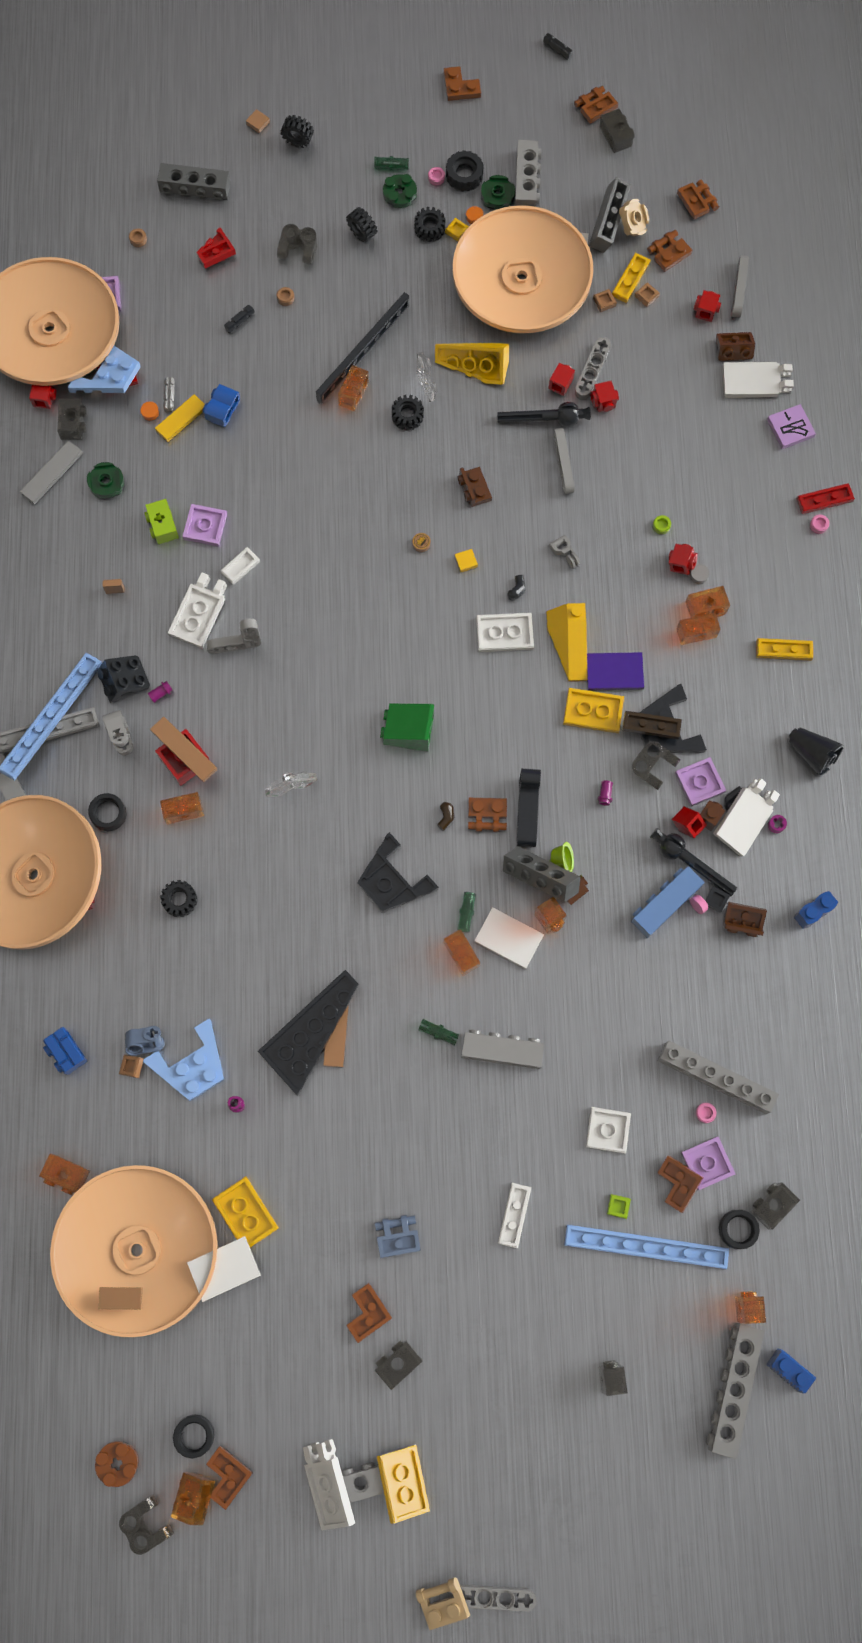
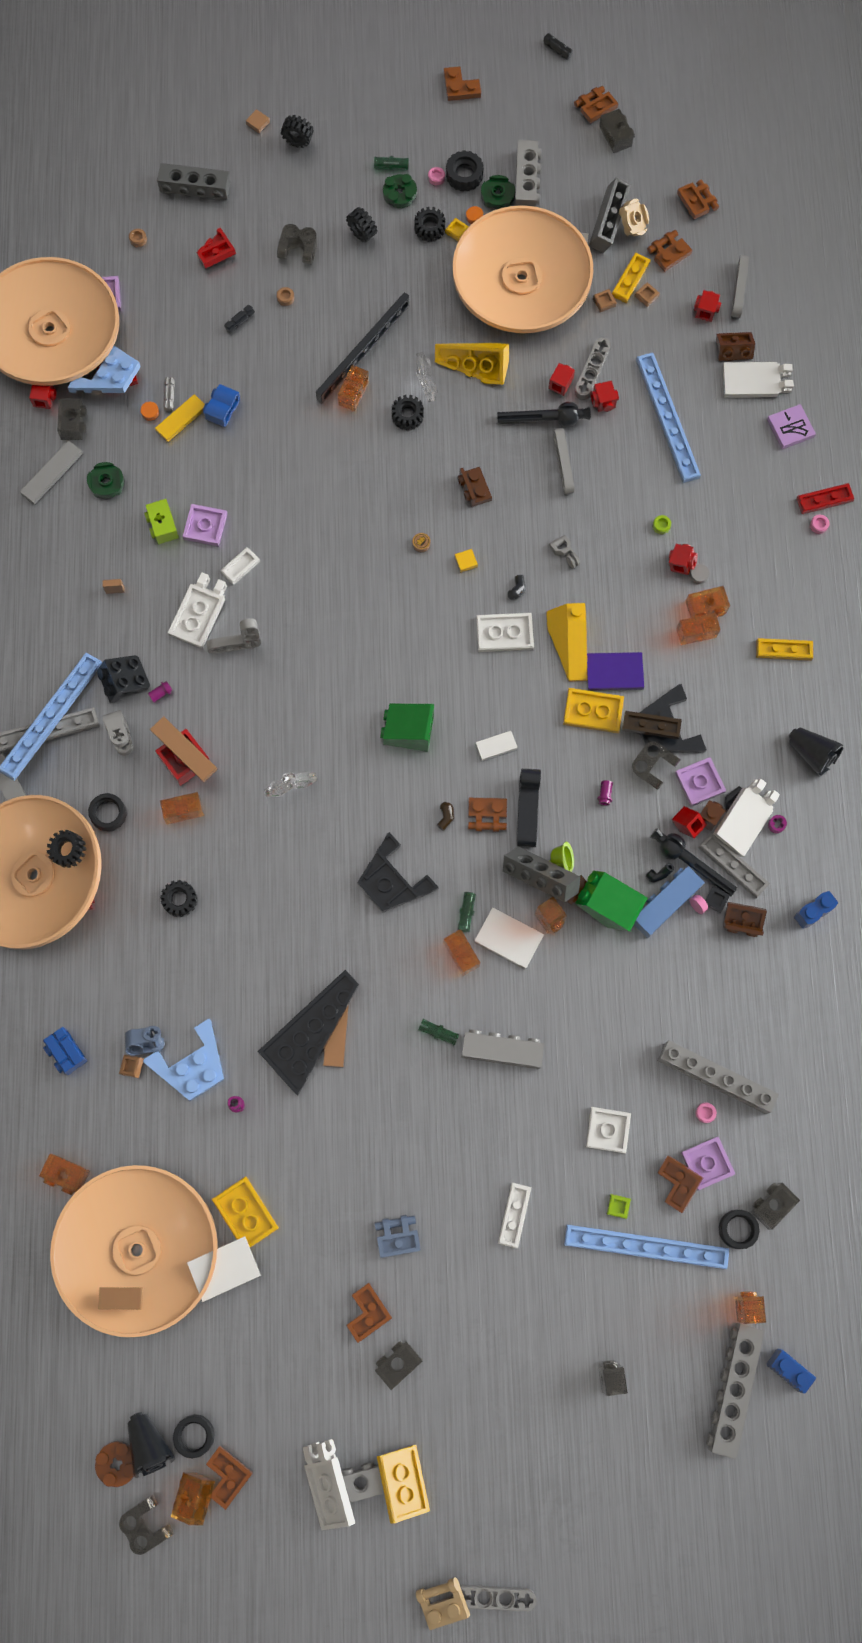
(57, 843): none -> black tyre
(147, 1446): none -> black cone
(496, 745): none -> white tile
(610, 901): none -> green slope
(662, 874): none -> black arm
(668, 417): none -> light blue tile
(734, 865): none -> light grey tile

